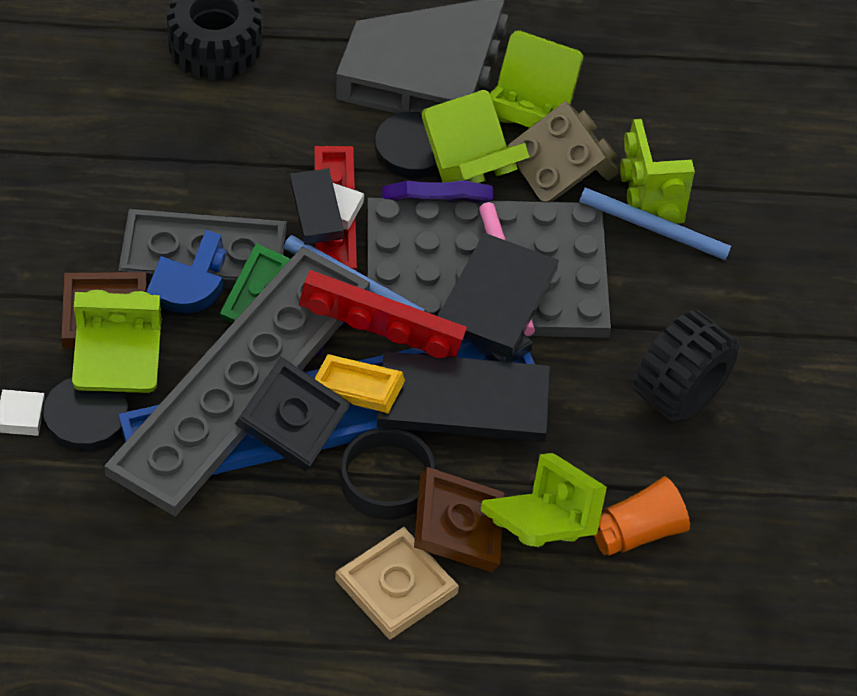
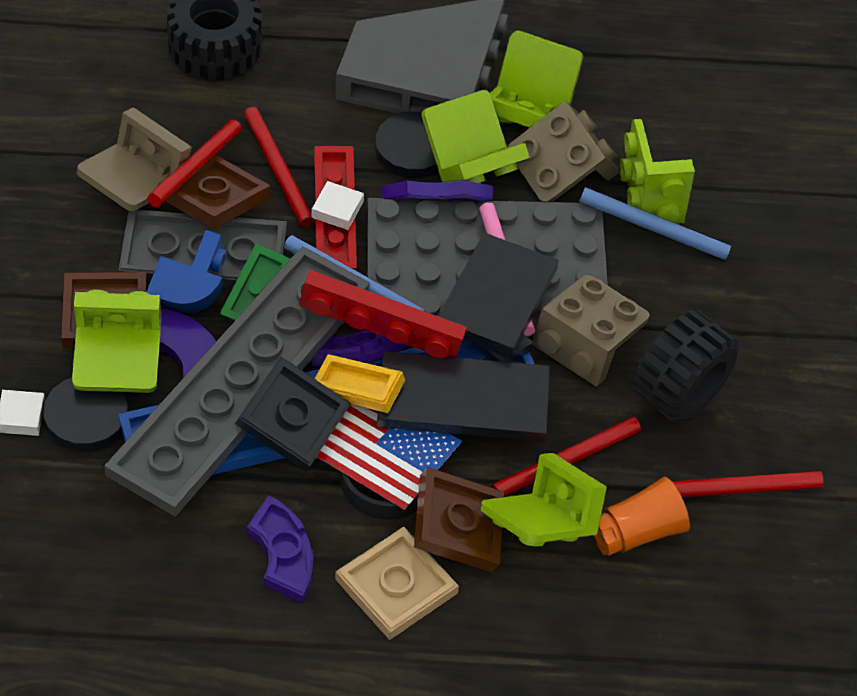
(137, 162): none -> dark tan bracket
(183, 339): none -> dark purple tile
(194, 163): none -> red bar
(219, 193): none -> reddish brown plate
(279, 167): none -> red bar
(287, 549): none -> dark purple tile
(316, 206): black tile -> none
(360, 346): none -> dark purple tile
(385, 458): none -> sticker
(572, 454): none -> red bar
(587, 327): none -> dark tan bracket
(749, 484): none -> red bar

